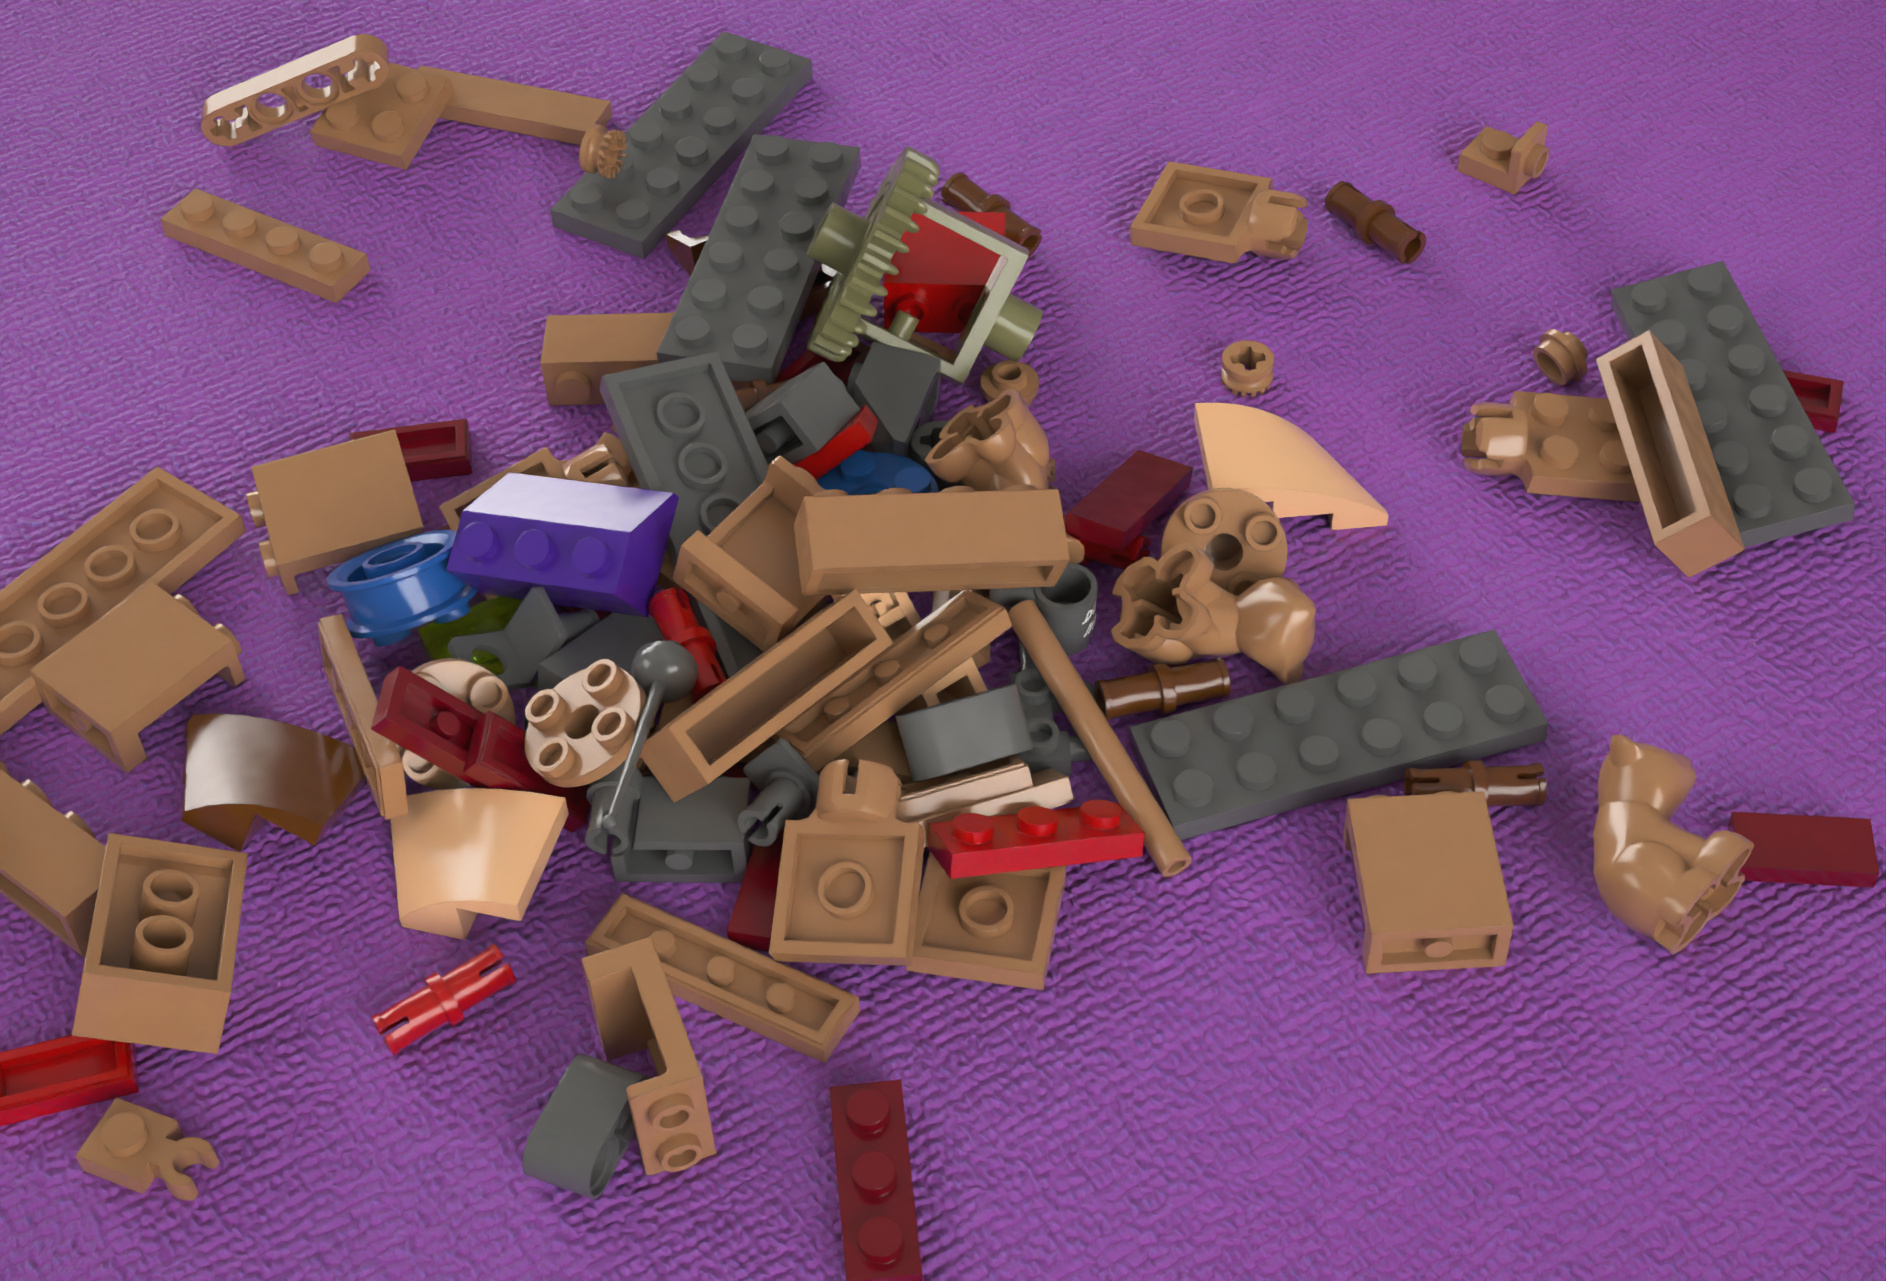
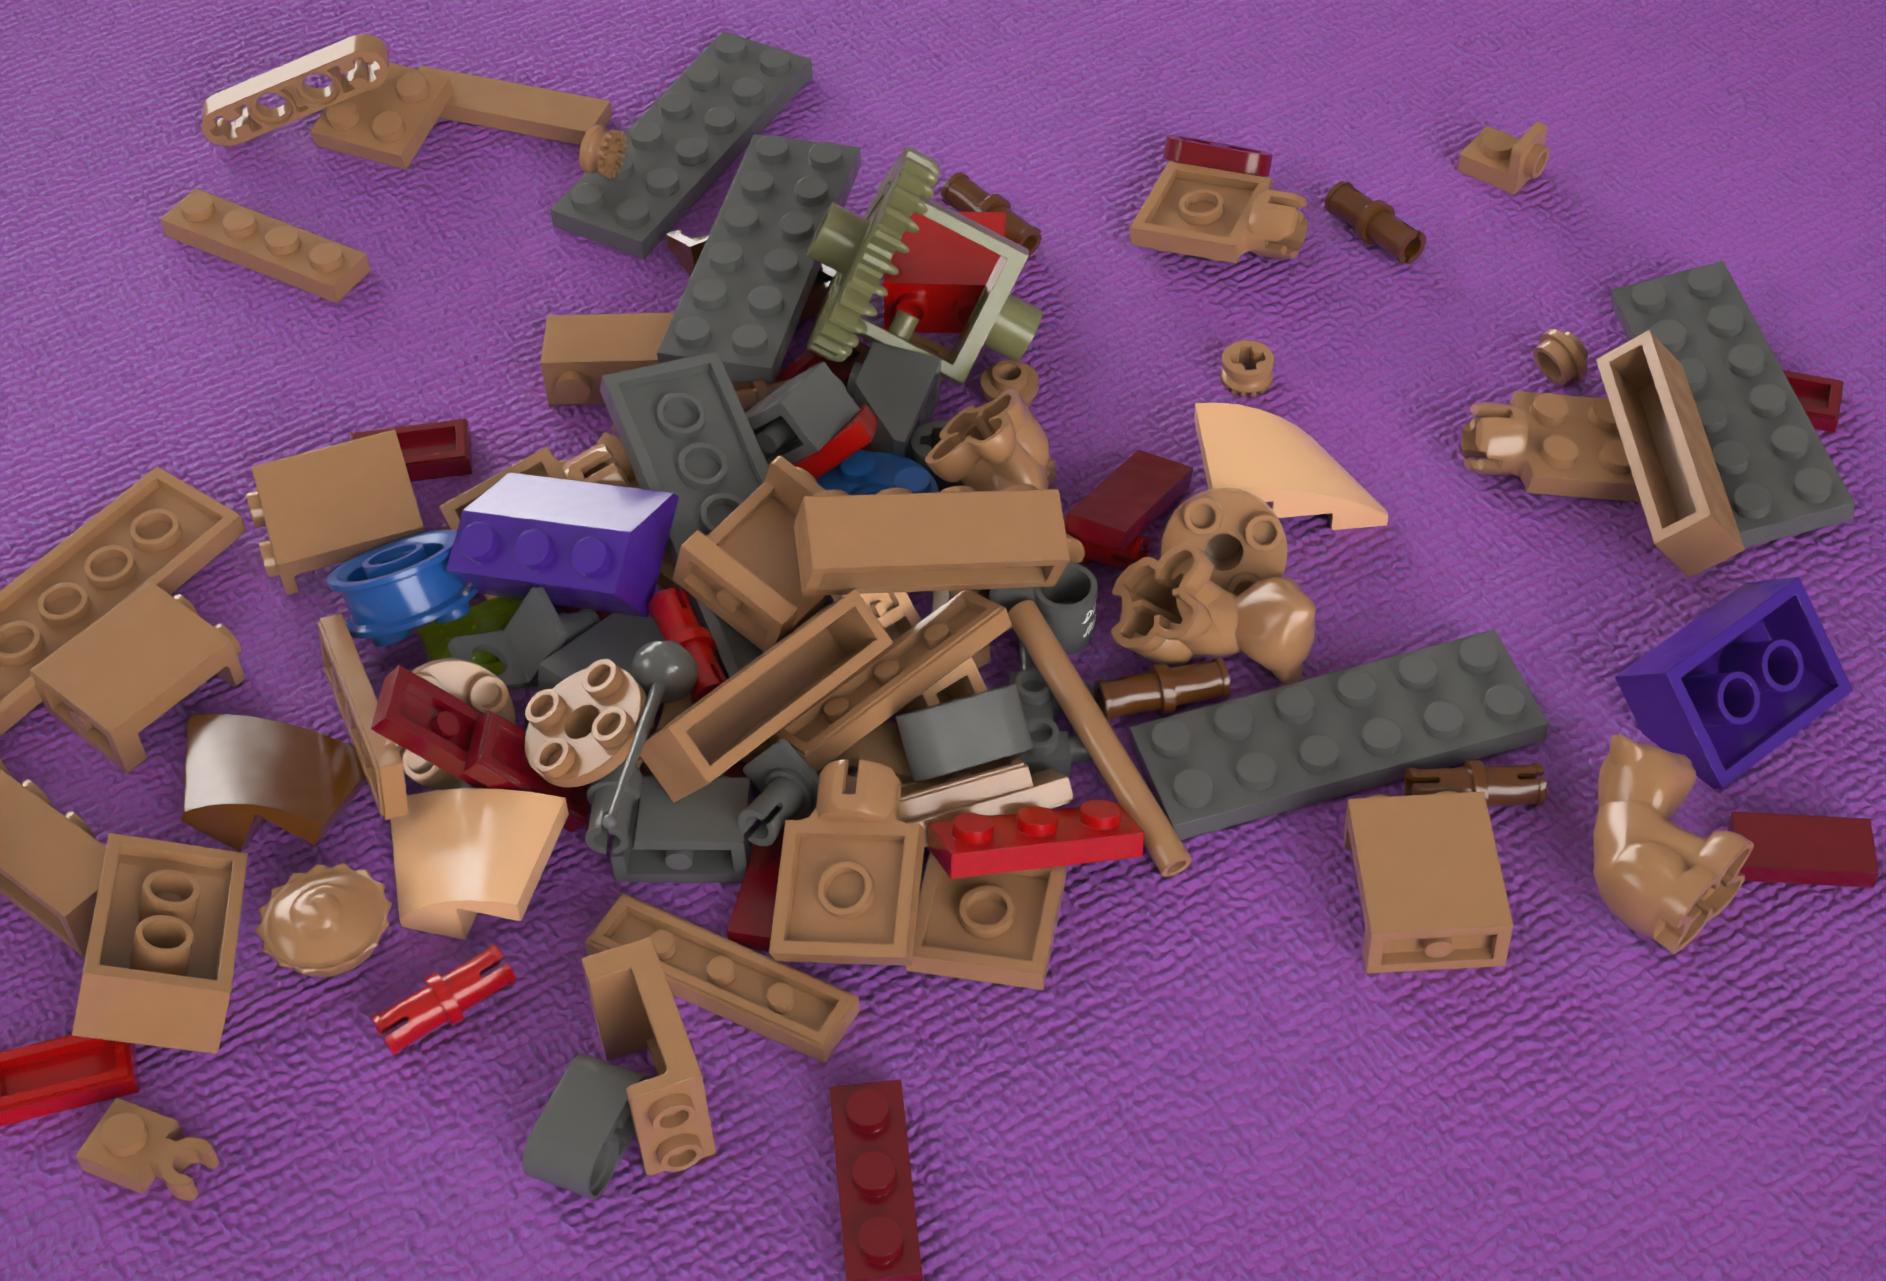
(324, 920): none -> medium nougat piece
(1217, 155): none -> dark red plate
(1737, 680): none -> dark purple slope

